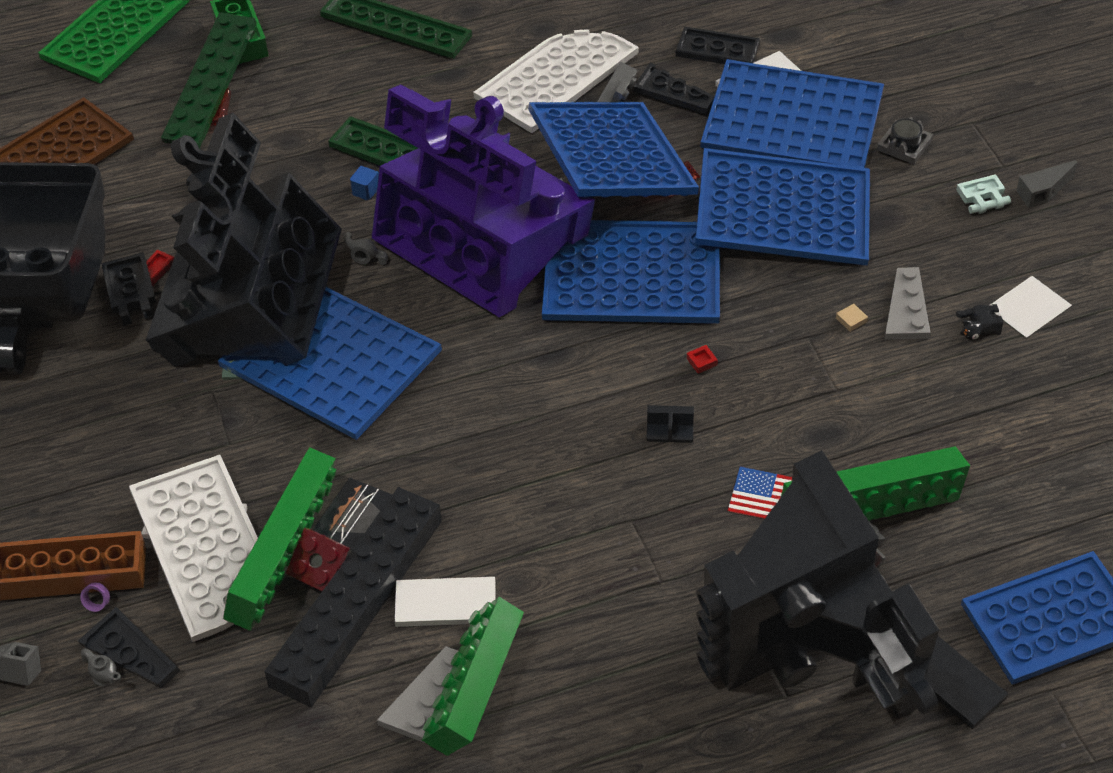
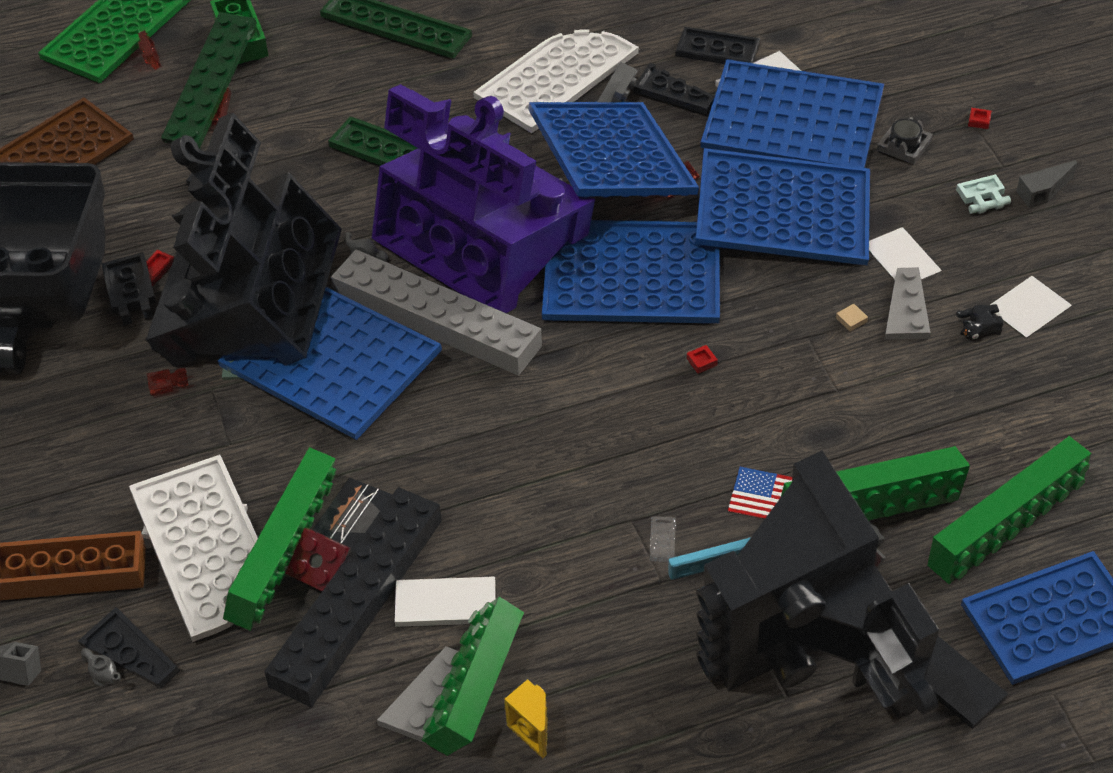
(88, 604): medium lavender piece -> none
(149, 51): none -> clear red plate
(163, 380): none -> clear red plate
(364, 183): blue piece -> none
(438, 312): none -> light grey brick
(528, 715): none -> yellow slope
(662, 538): none -> clear plate
(670, 423): black panel -> none
(694, 562): none -> medium azure tile
(901, 251): none -> white sticker
(979, 118): none -> red tile
(1008, 510): none -> green brick

